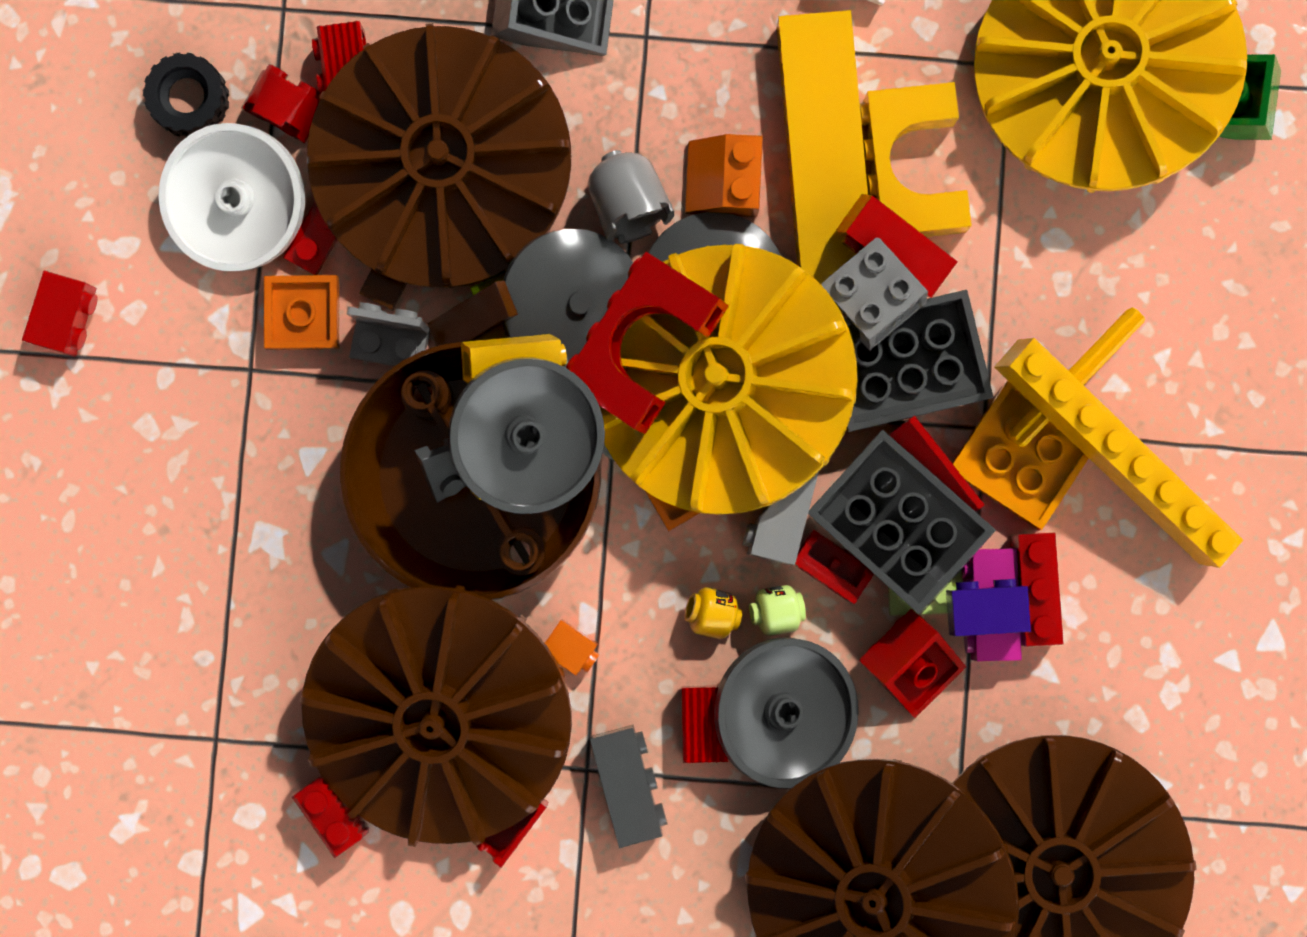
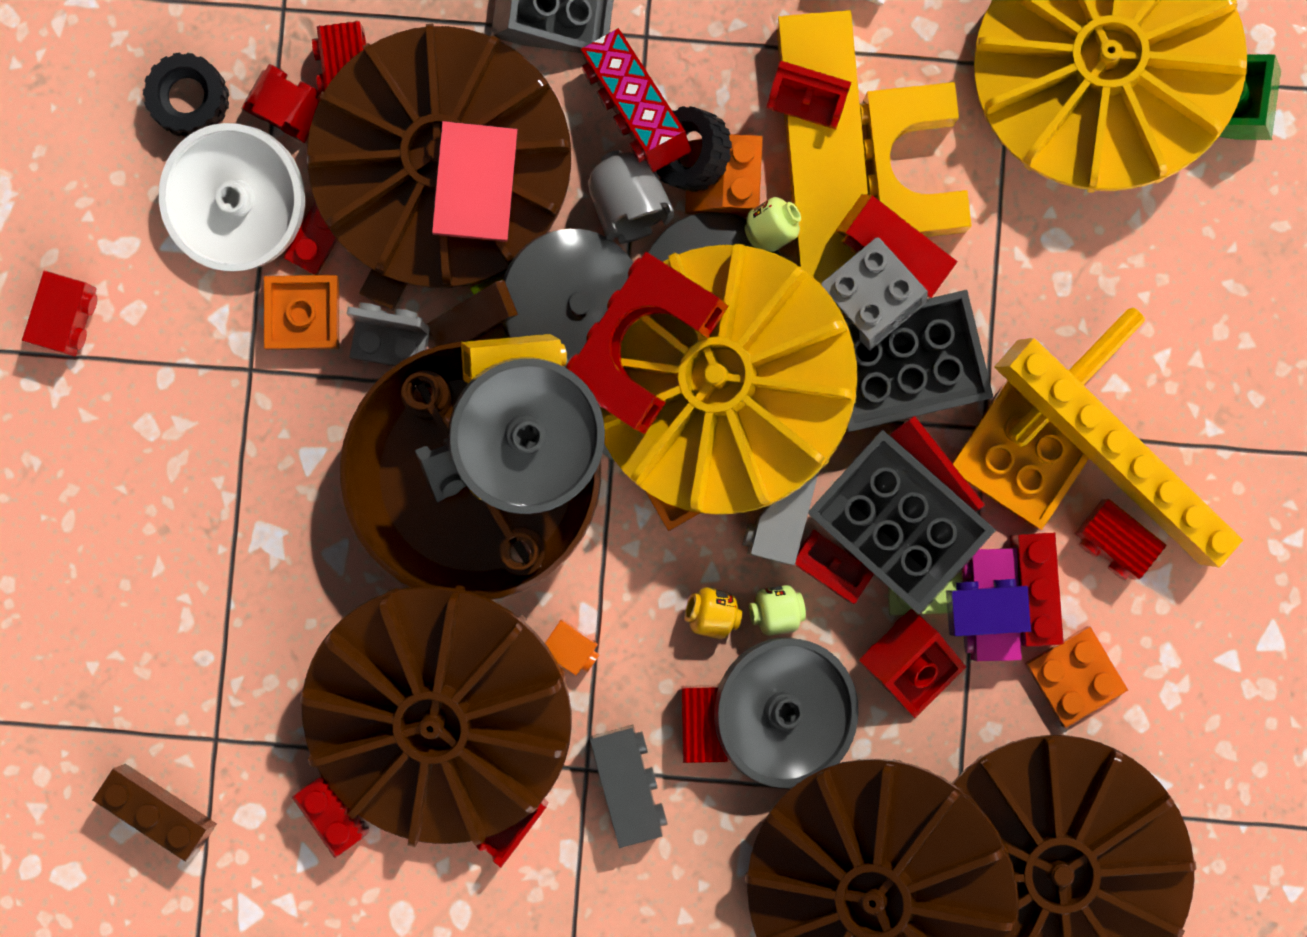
(154, 812): none -> reddish brown brick
(474, 181): none -> coral tile
(635, 100): none -> red brick
(713, 155): none -> black tyre
(773, 224): none -> yellowish green head
(808, 95): none -> red hinge
(1076, 676): none -> orange plate
(1119, 540): none -> red brick

